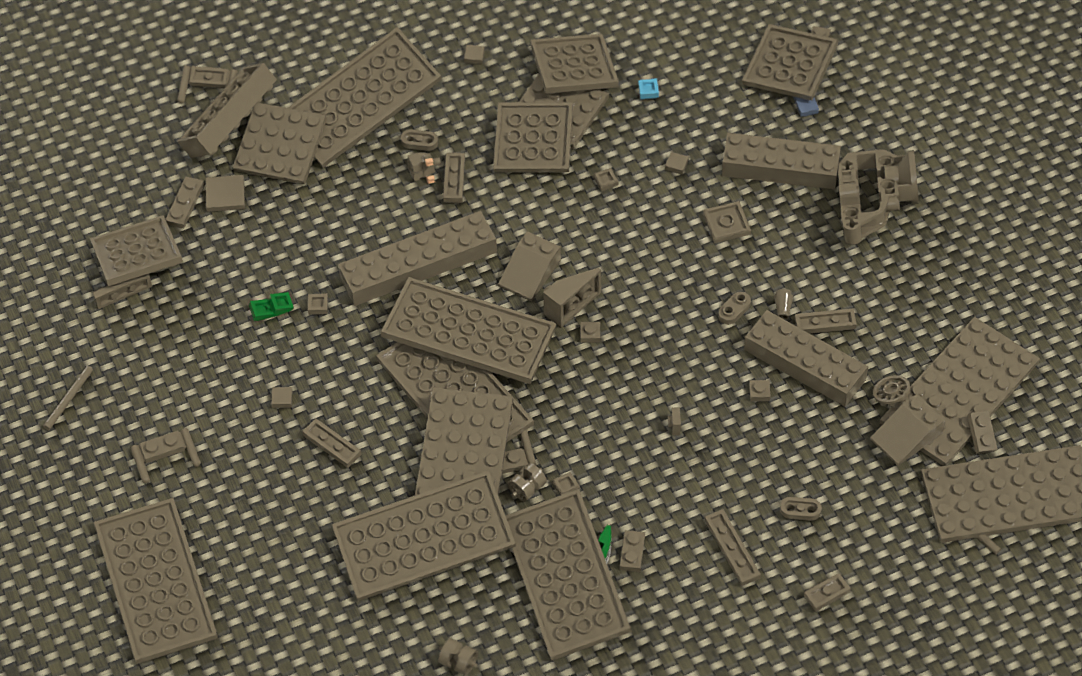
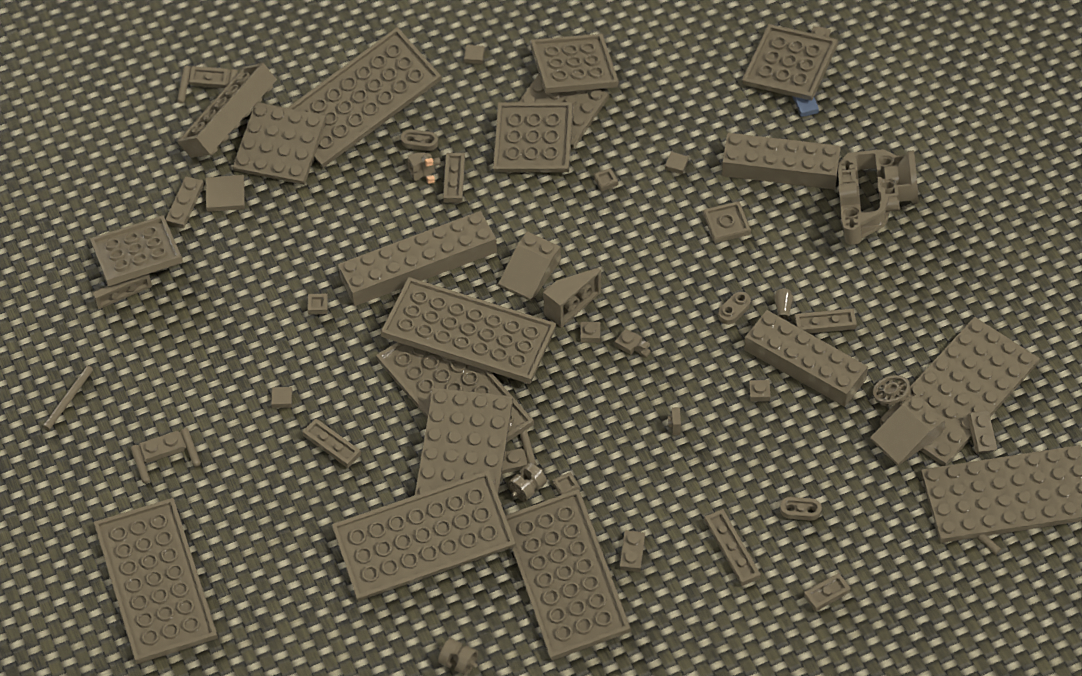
(274, 306): green slope -> none
(605, 542): green slope -> none
(631, 342): none -> dark tan plate
(648, 88): medium azure plate -> none

